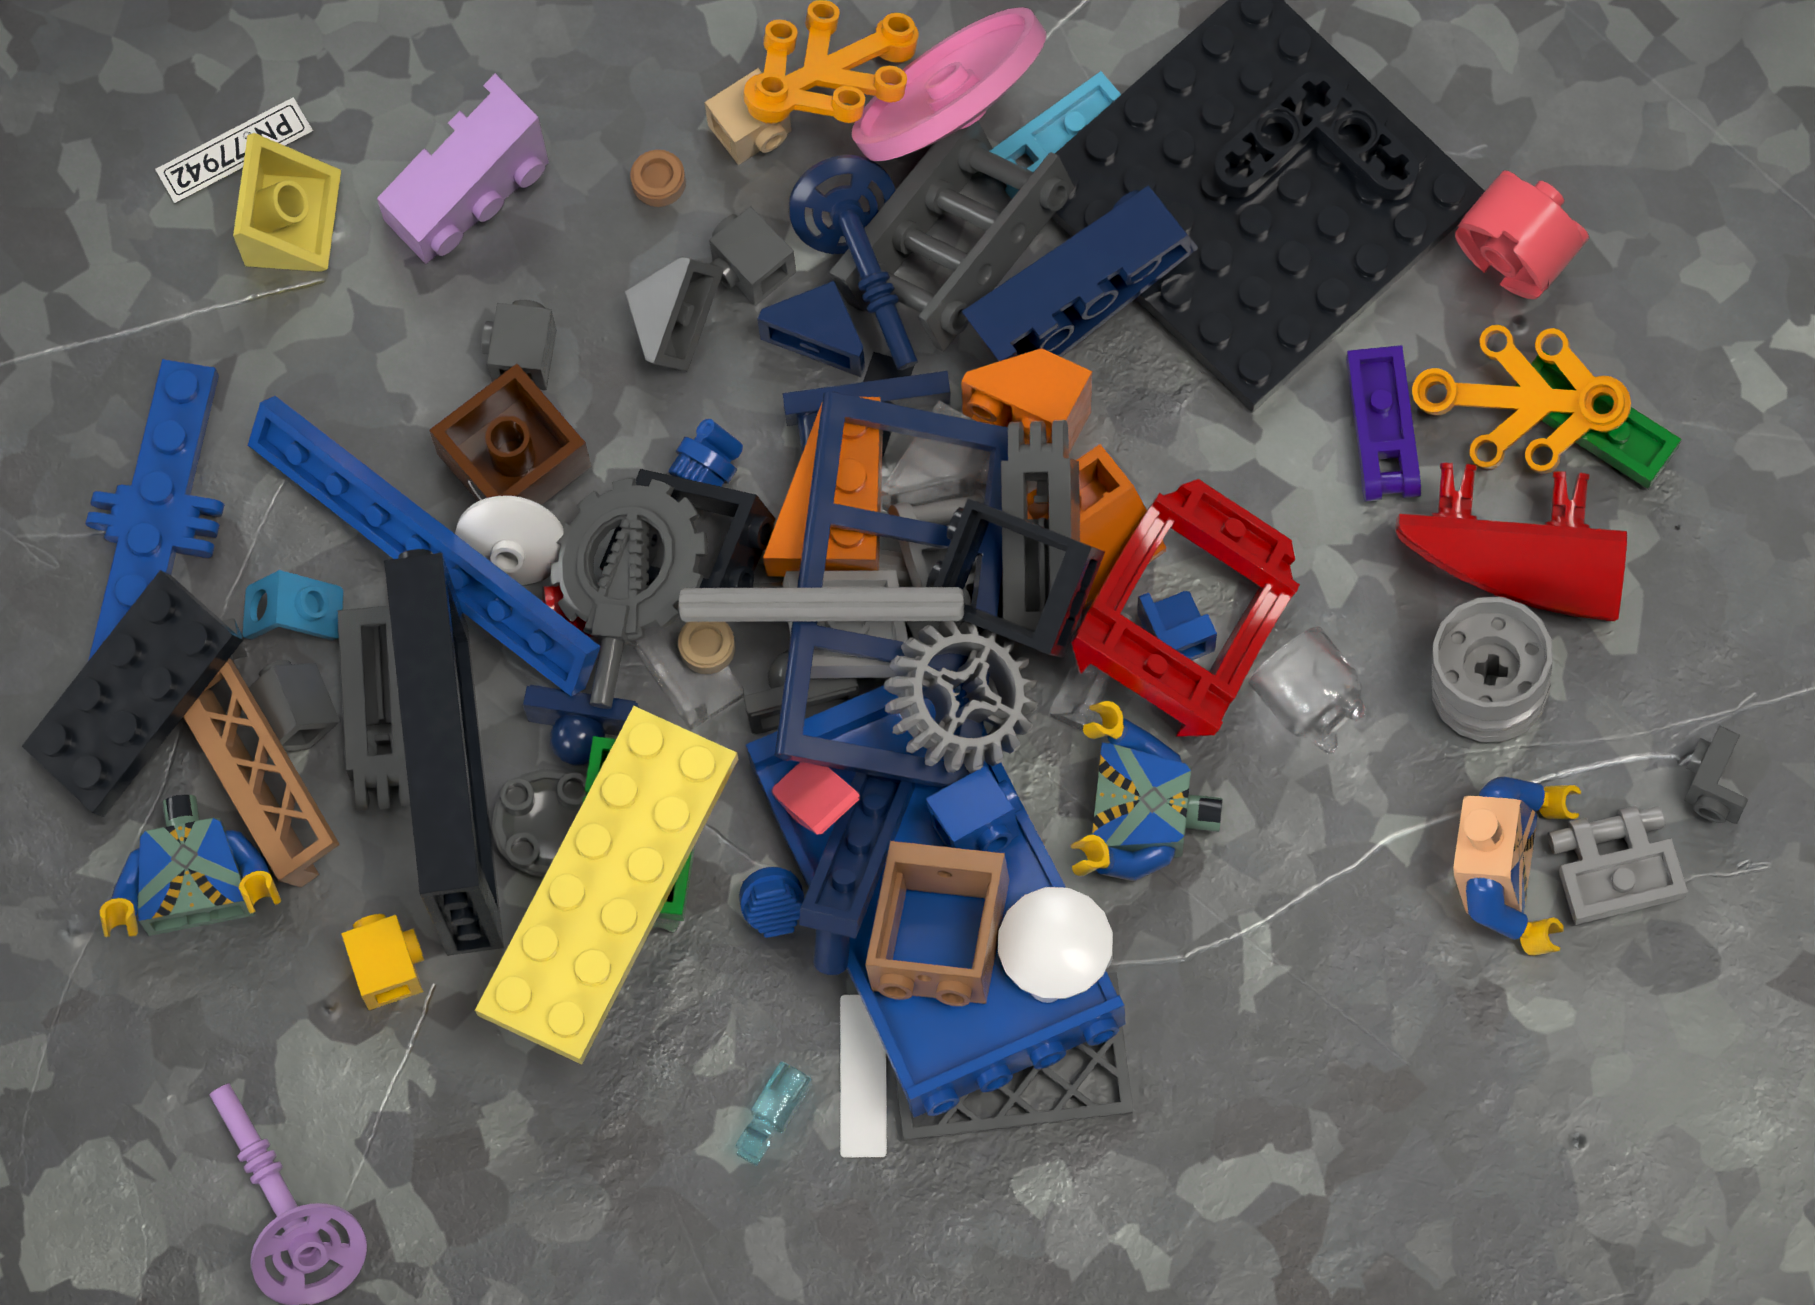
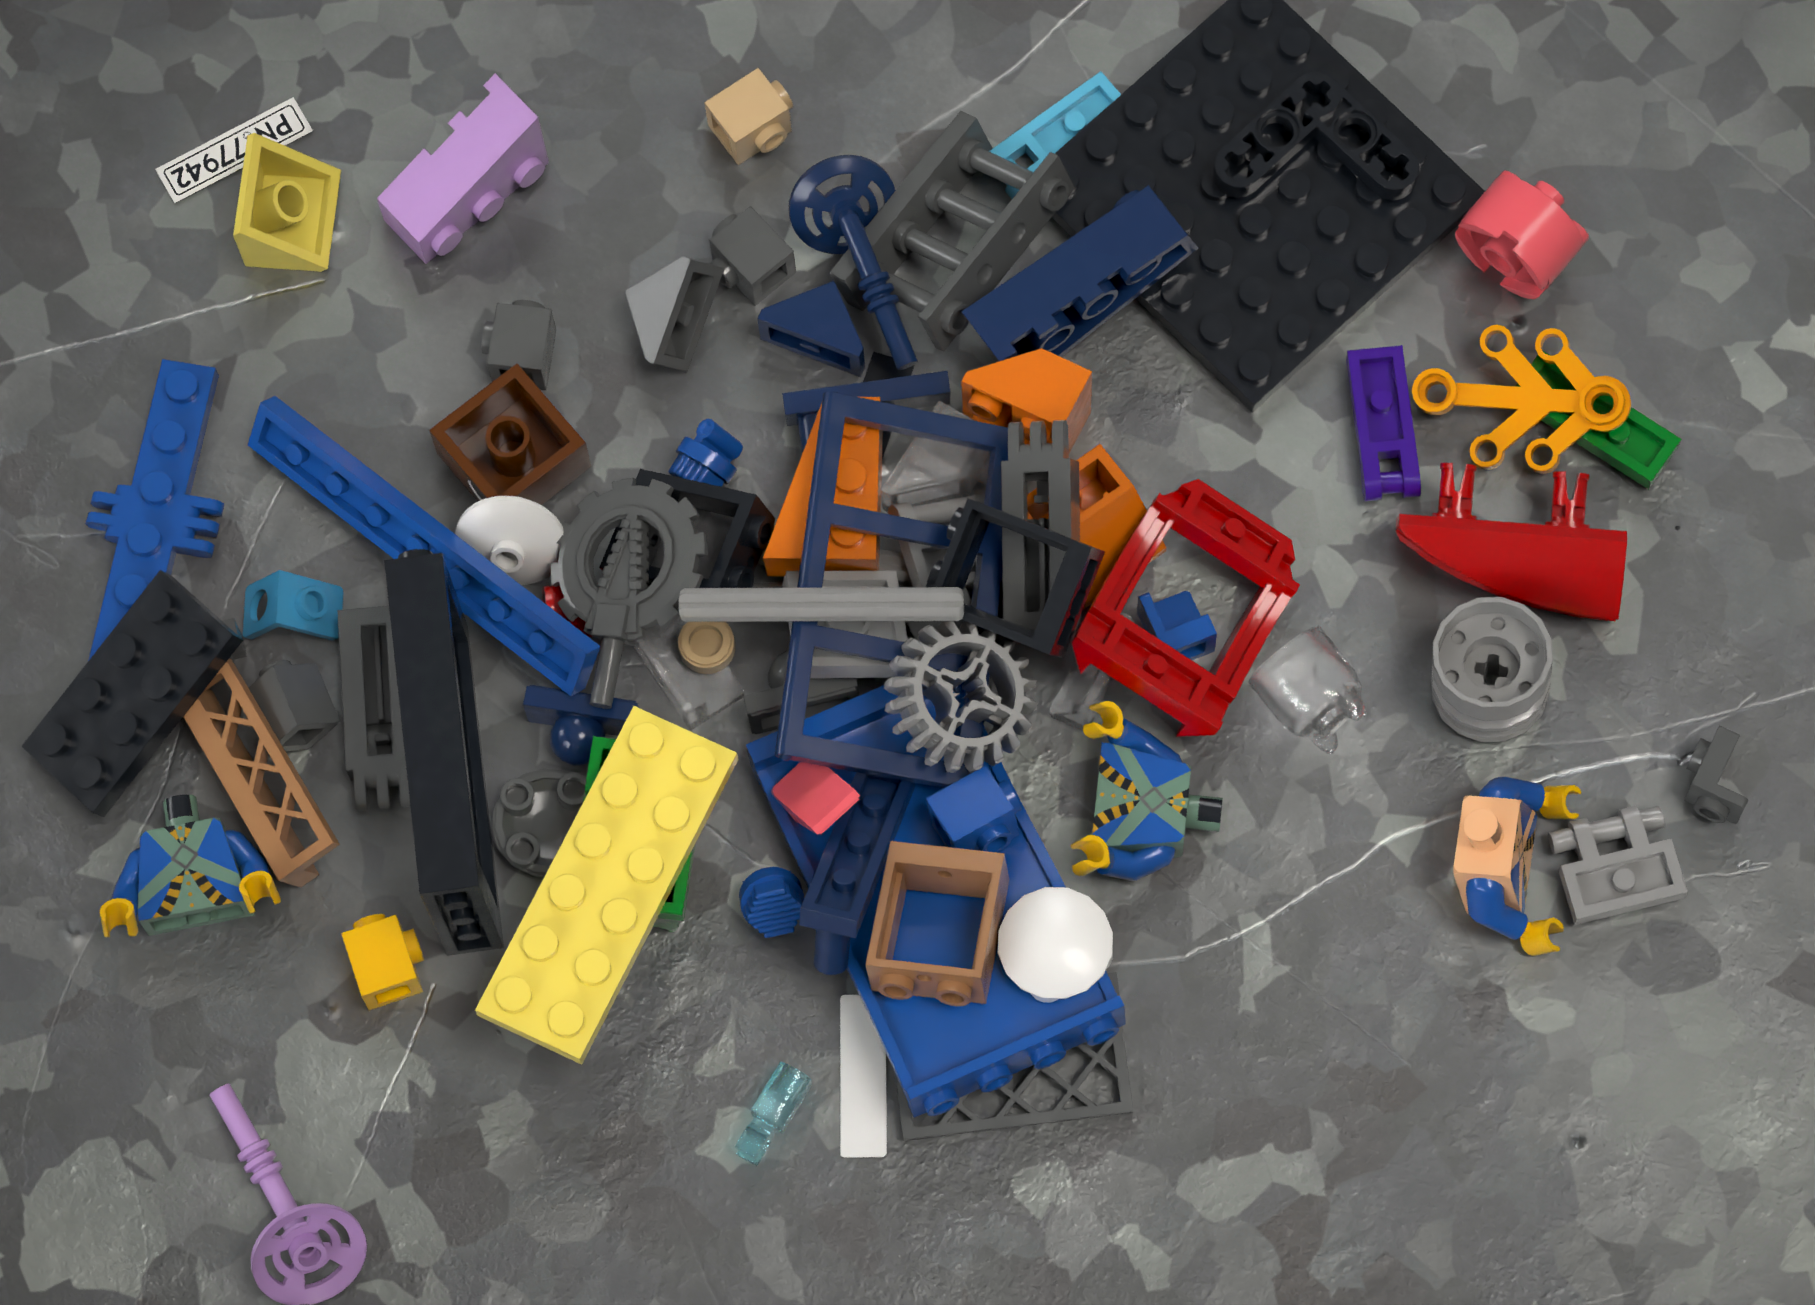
(658, 178): medium nougat tile -> none
(775, 95): light orange plant -> none
(951, 85): bright pink dish -> none

